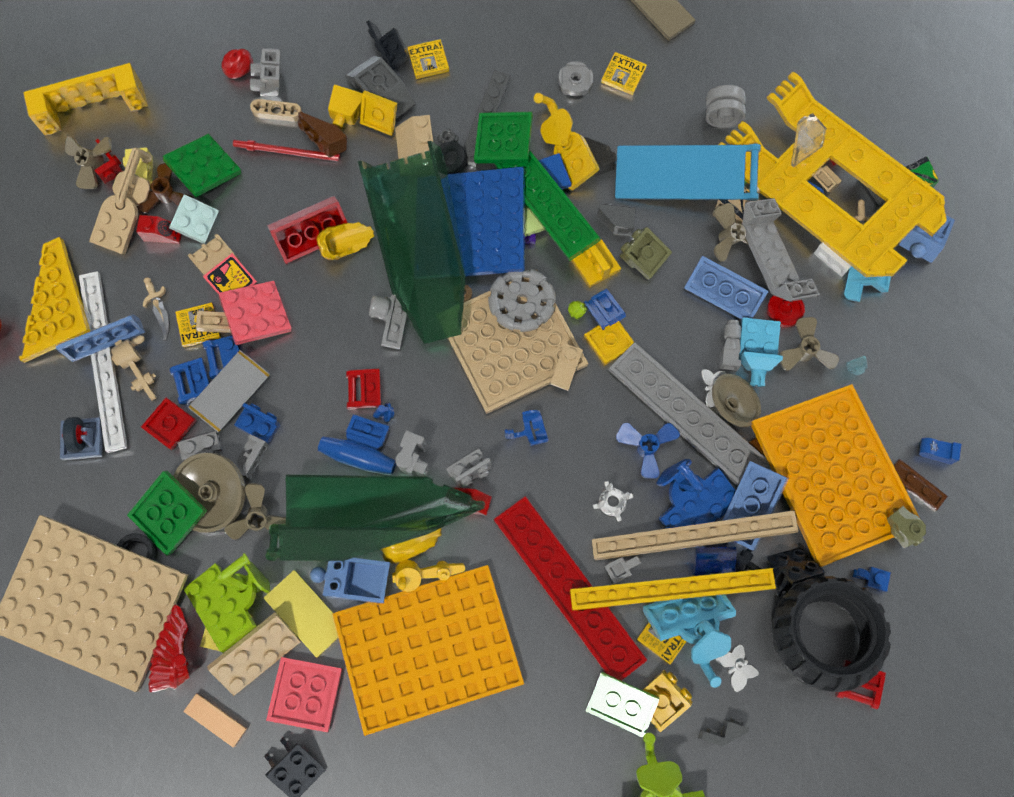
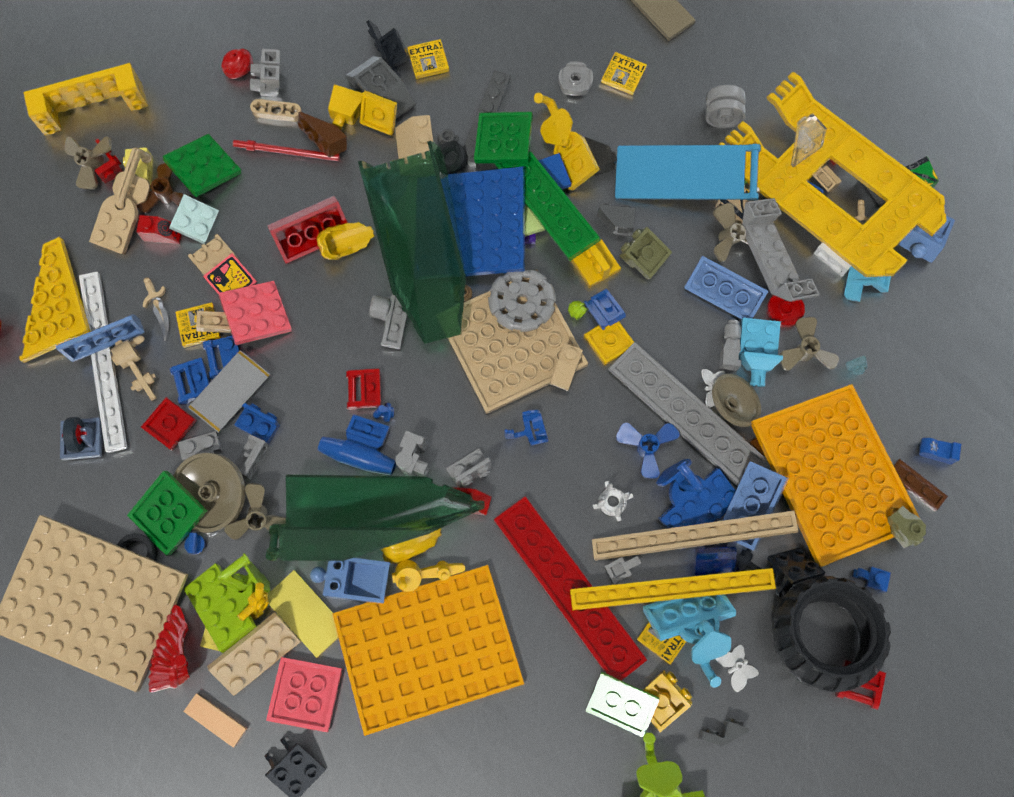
(194, 544): none -> blue plate
(257, 603): none -> yellow piece

